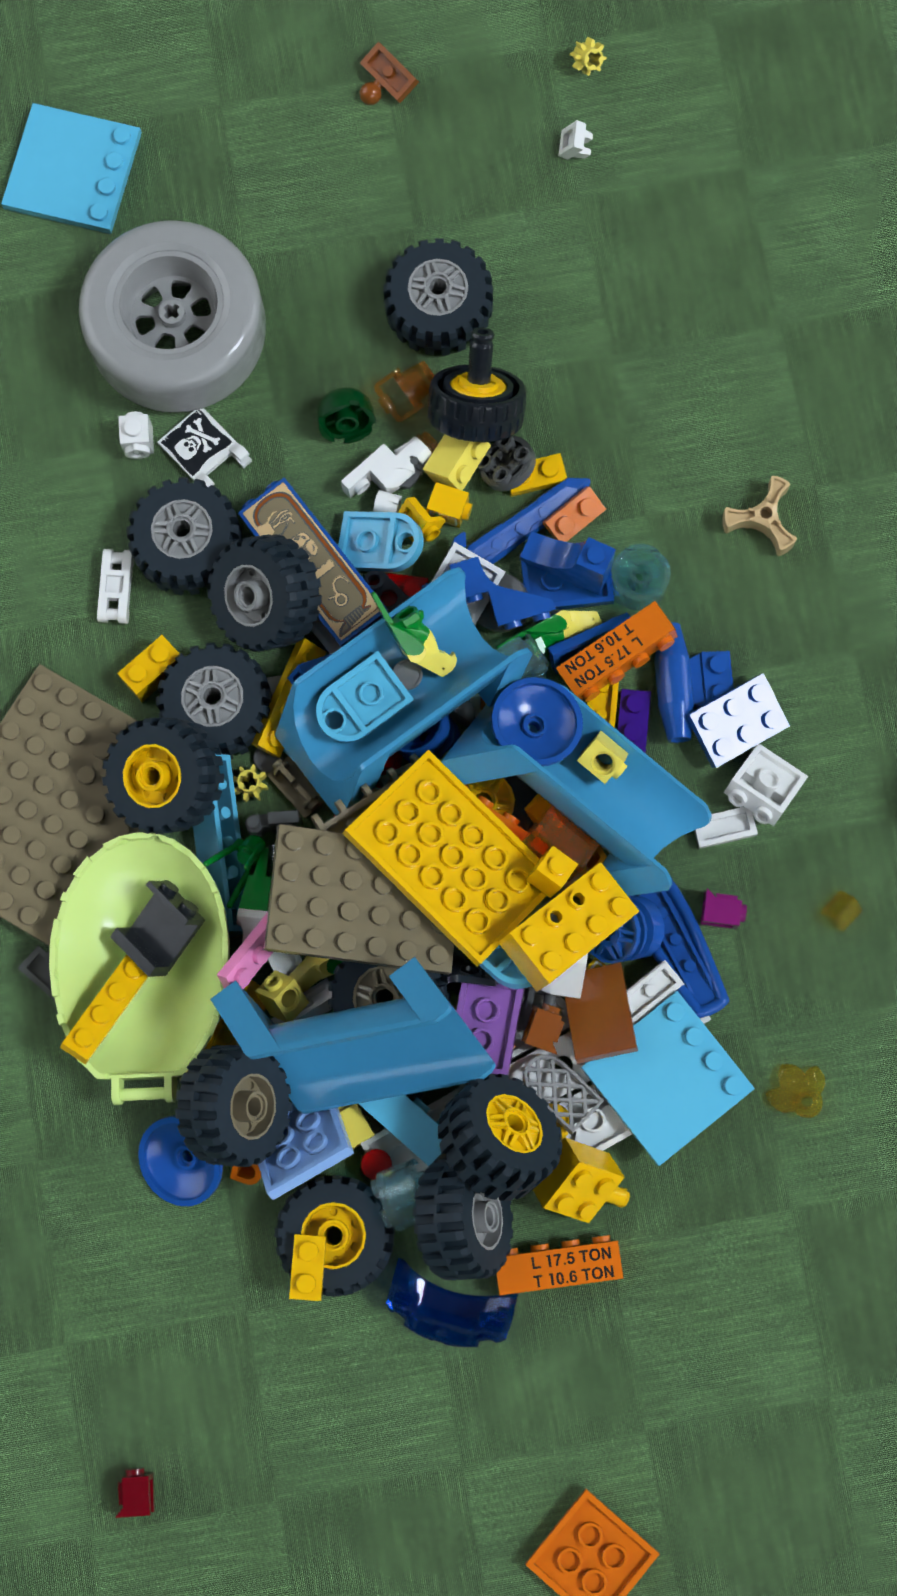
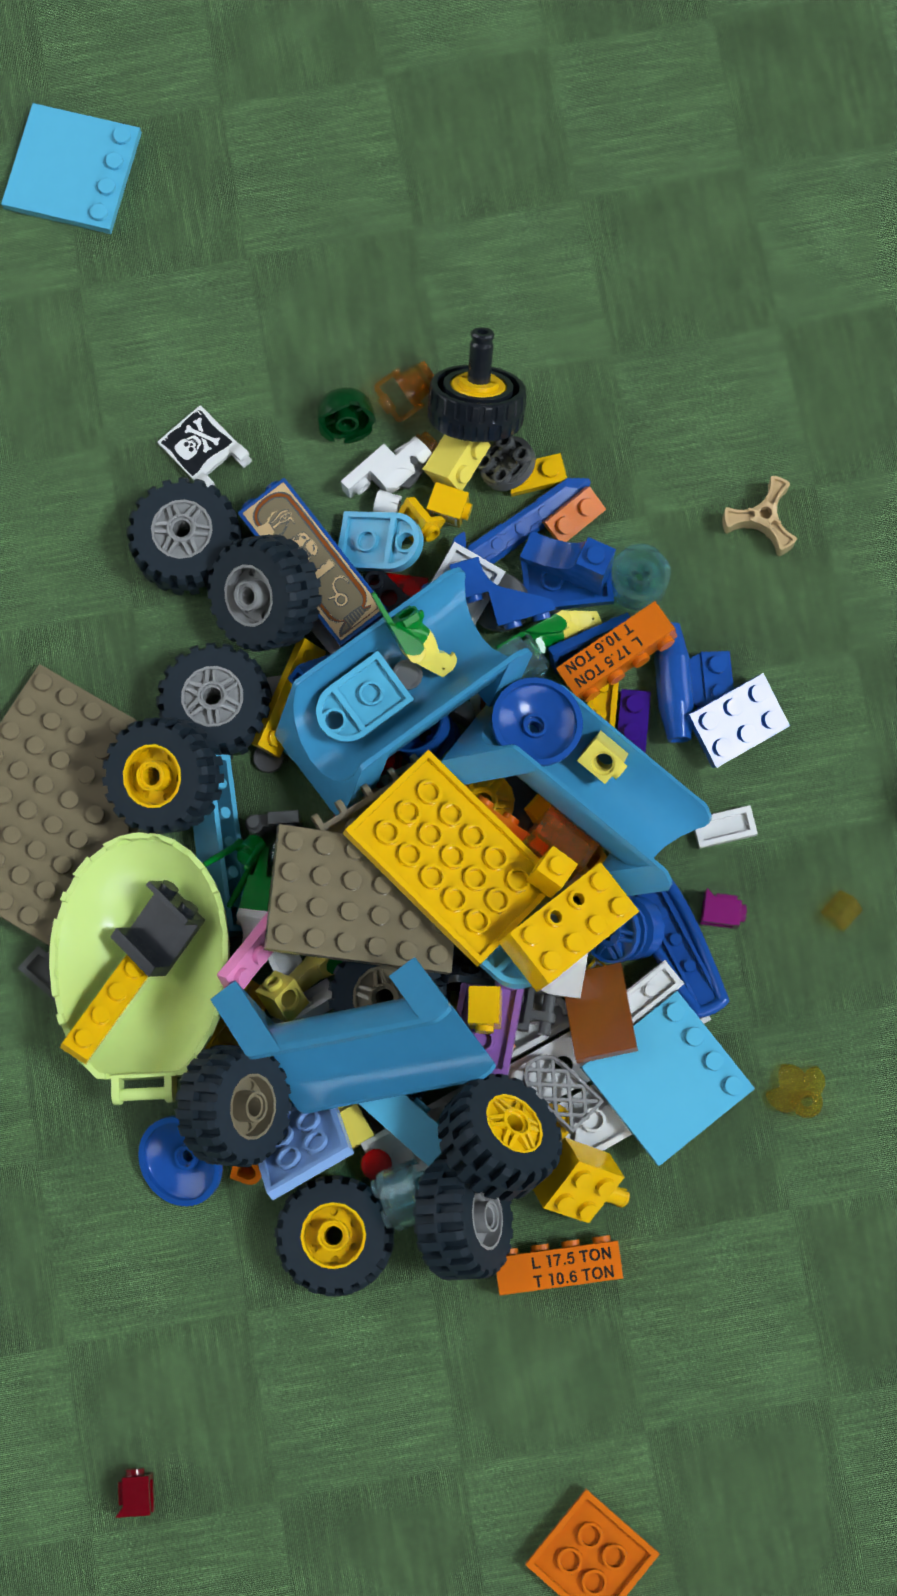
(115, 586): white plate -> none
(136, 435): white brick -> none
(148, 668): yellow brick -> none
(153, 261): light grey wheel -> none
(254, 790): light yellow gear -> none
(295, 786): dark tan hinge -> none
(307, 1267): yellow plate -> none
(388, 74): dark orange plate -> none
(438, 296): black wheel -> none
(448, 1315): clear blue windscreen -> none
(485, 1008): none -> yellow brick
(543, 1027): dark orange window -> none
(573, 141): white tile -> none
(588, 56): light yellow gear -> none
(765, 785): white plate -> none

